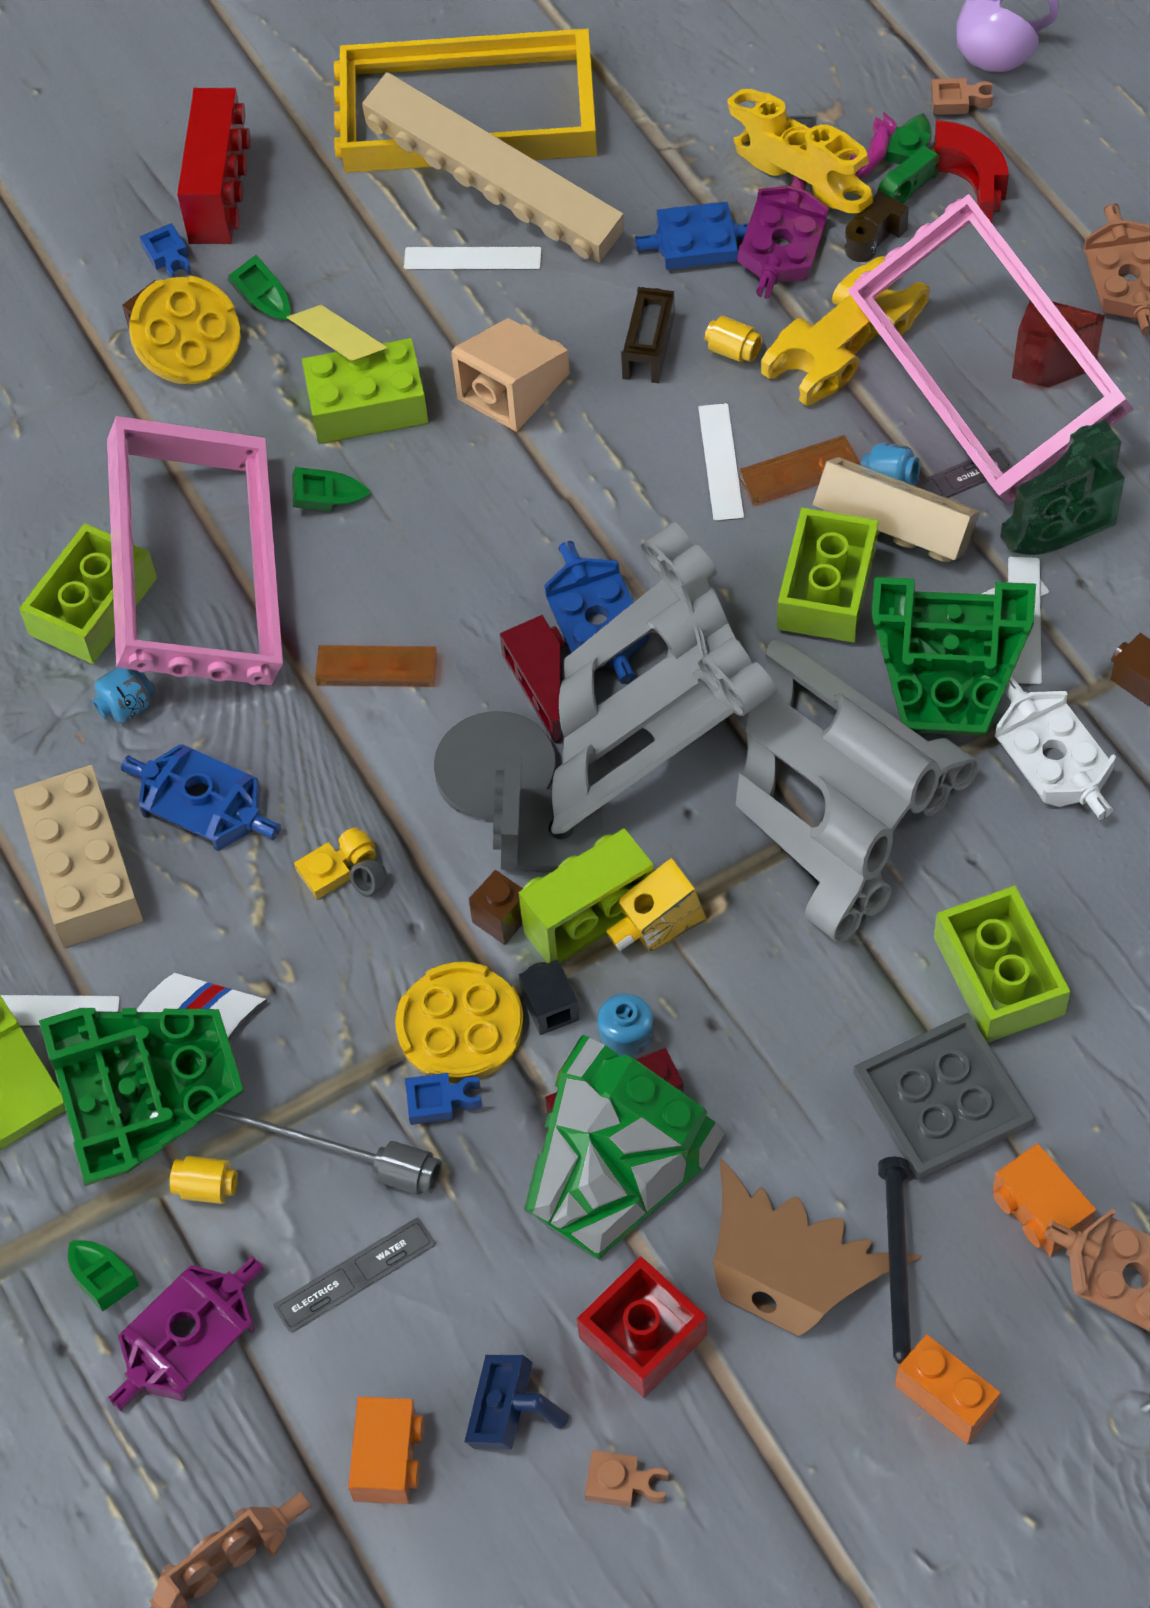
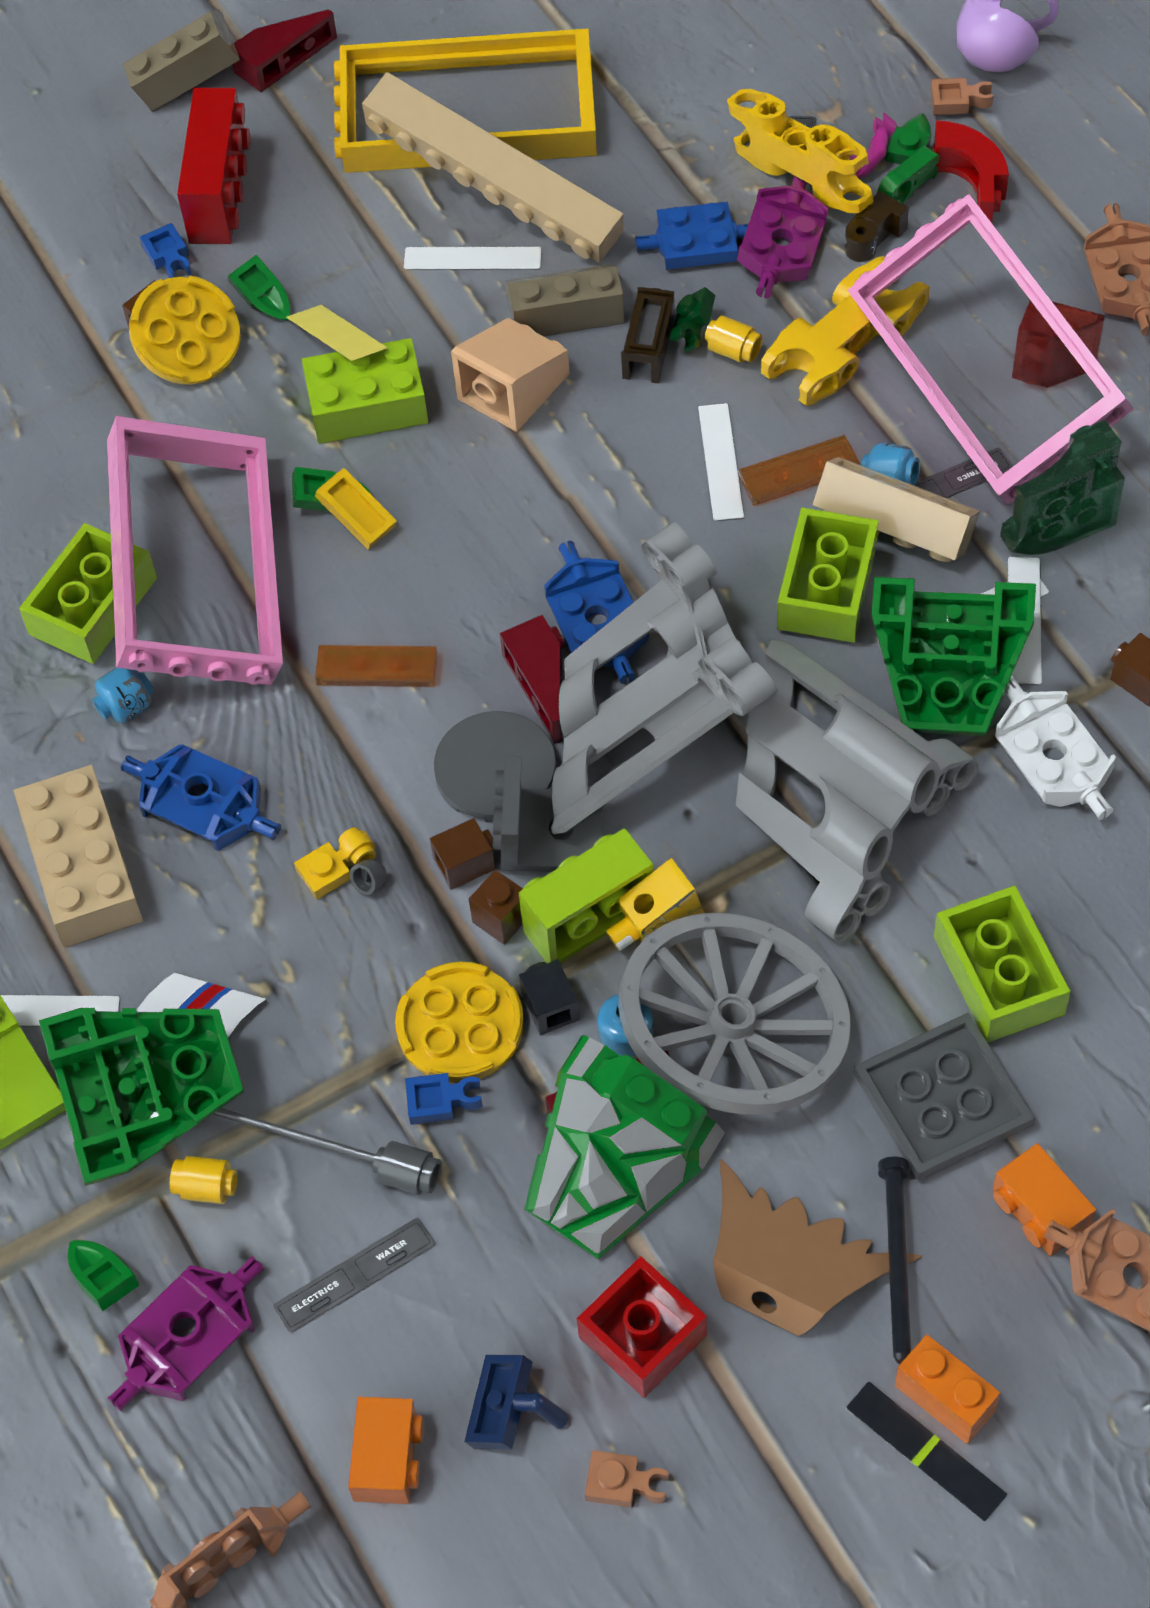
(182, 60): none -> dark tan slope
(279, 48): none -> dark red slope
(356, 508): none -> yellow tile
(463, 853): none -> reddish brown brick
(567, 300): none -> dark tan slope
(692, 314): none -> dark green plate
(731, 1019): none -> light grey wheel
(926, 1451): none -> black sticker

